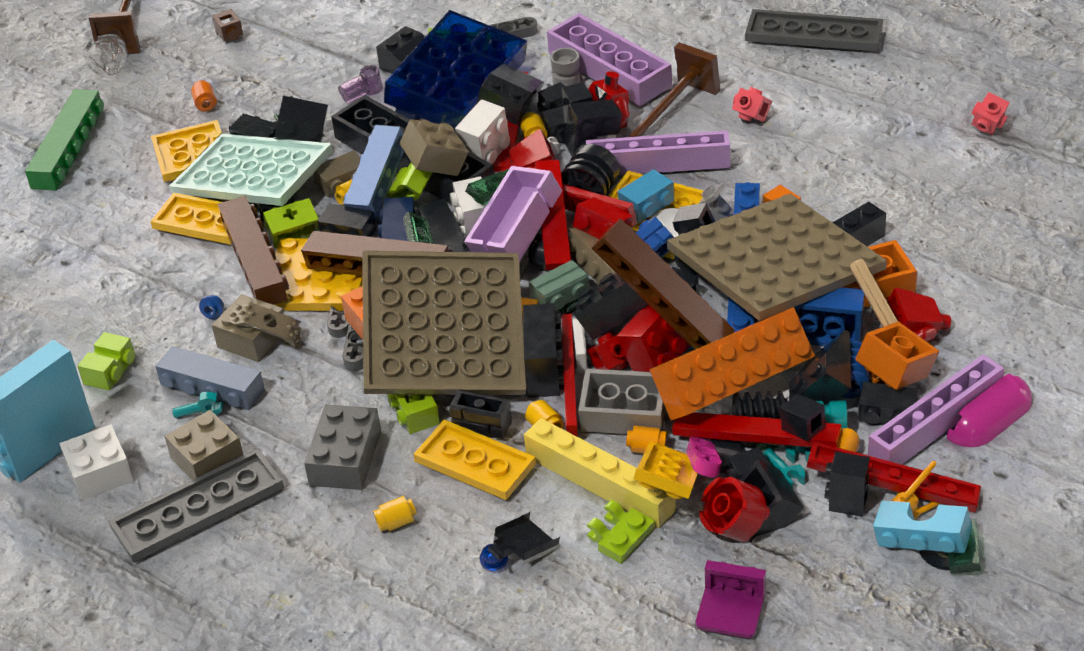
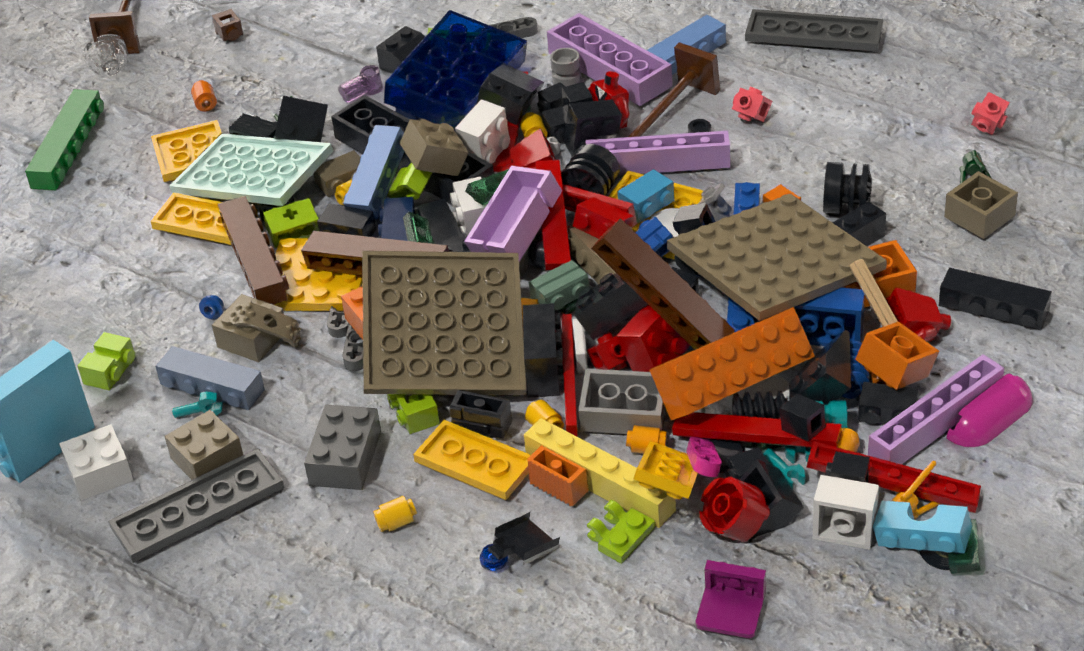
(557, 475): none -> orange brick
(699, 125): none -> black tile
(702, 34): none -> medium blue brick
(845, 188): none -> black wheel
(845, 511): none -> white brick
(972, 164): none -> dark green plant
(981, 204): none -> dark tan brick
(995, 298): none -> black brick

